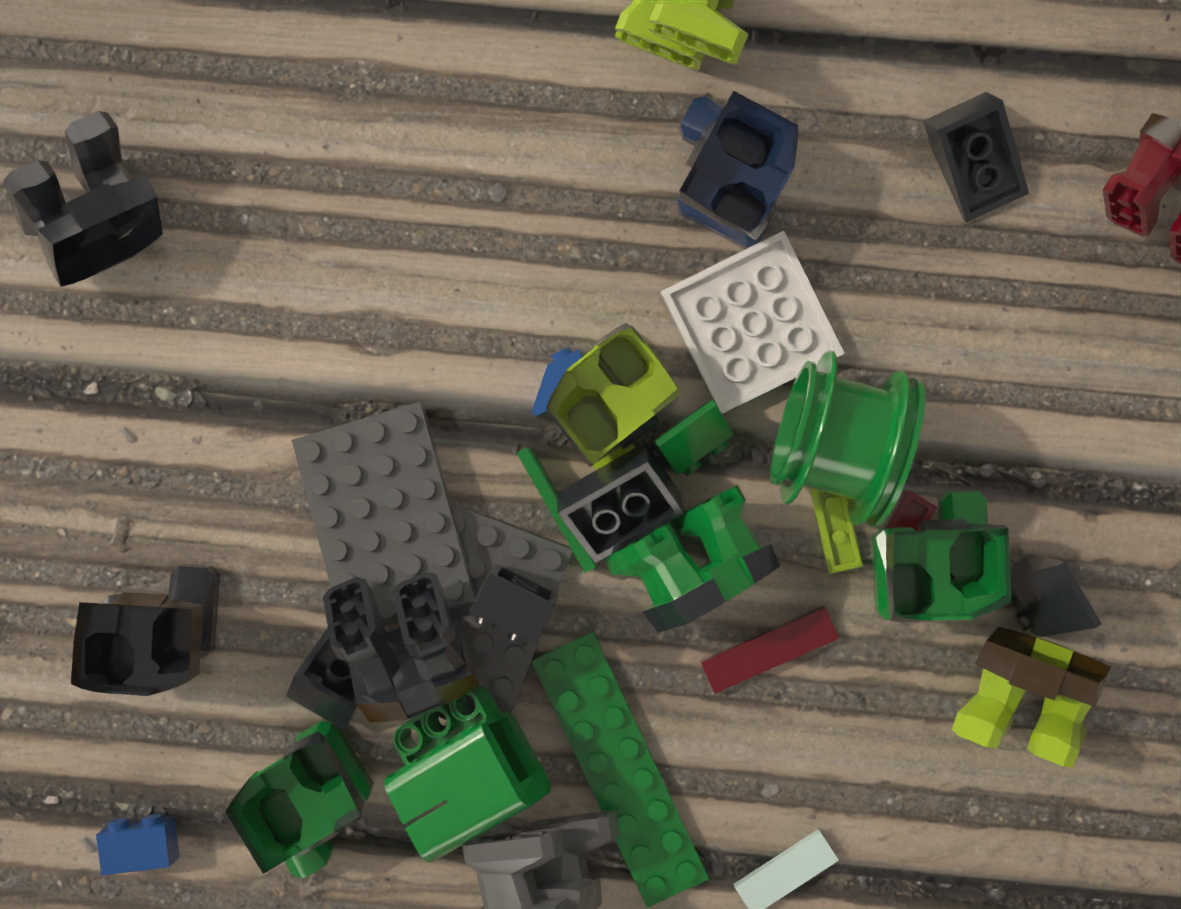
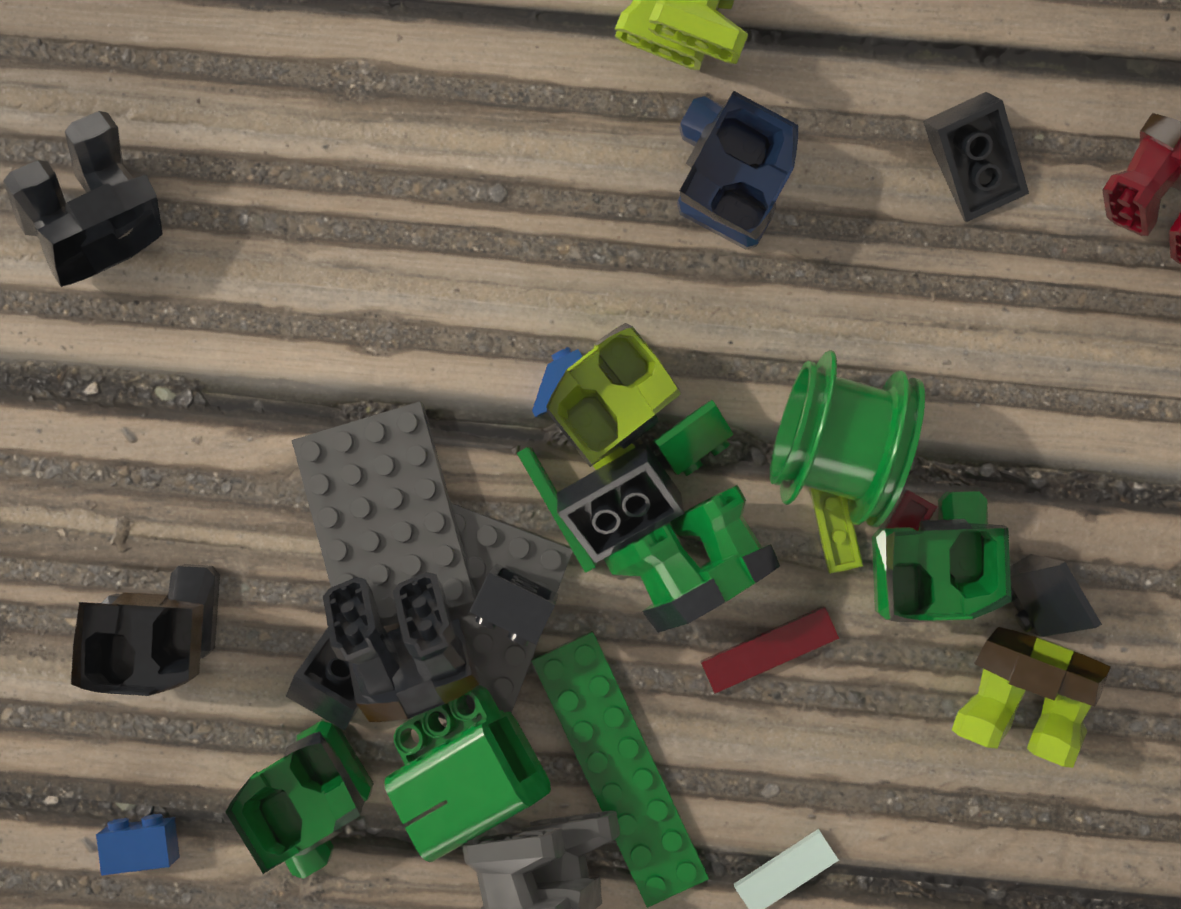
(751, 321): white plate -> none

